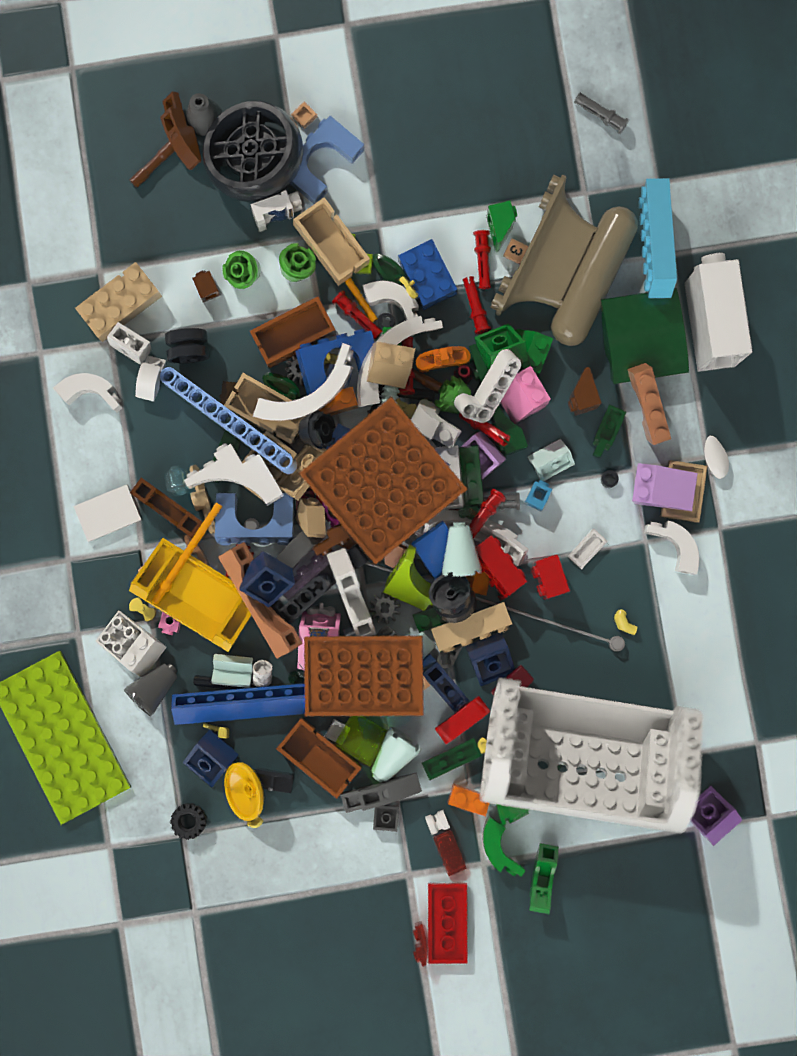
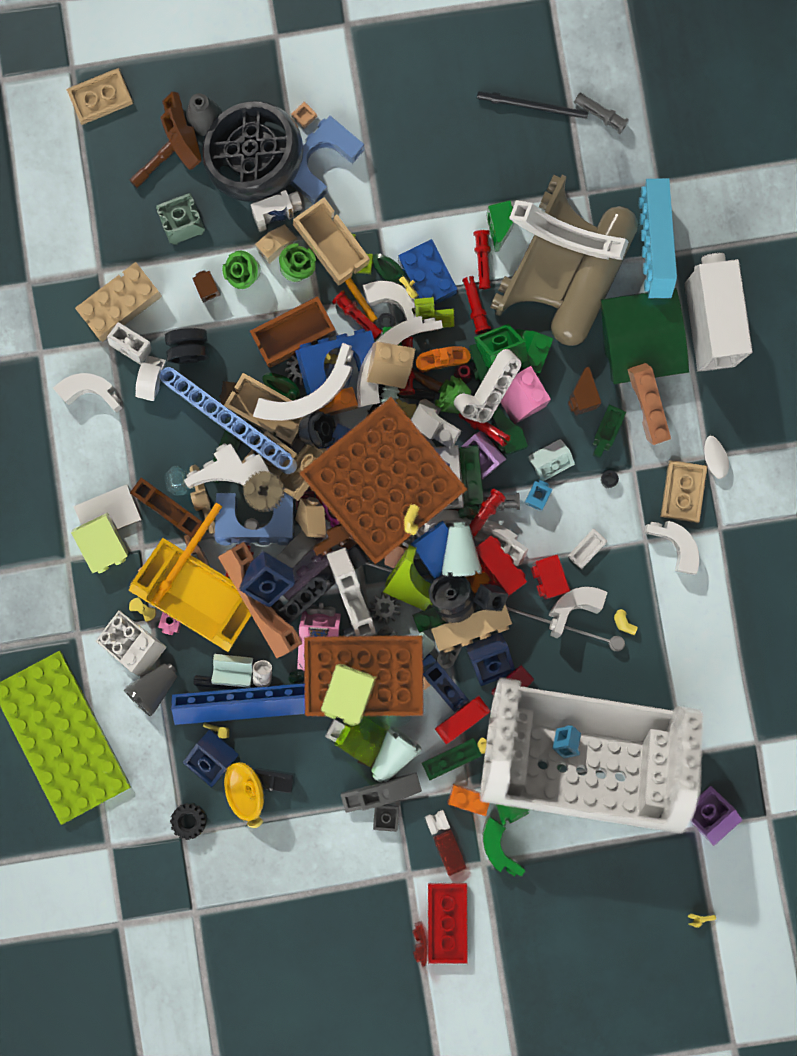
(99, 96): none -> tan tile
(100, 543): none -> yellowish green brick
(180, 219): none -> sand green slope
(253, 489): none -> dark tan brick
(274, 242): none -> tan slope
(319, 758): dark orange piece -> none
(348, 694): none -> yellowish green brick
(410, 516): none -> light yellow arm
(425, 308): none -> lime tile
(490, 597): none -> black brick
(496, 98): none -> black bar
(515, 251): light nougat tile -> none
(542, 878): green arch -> none
(566, 235): none -> white arch
(567, 741): none -> dark azure brick
(579, 598): none -> white arch
(664, 487): lavender slope -> none
(698, 920): none -> light yellow hand

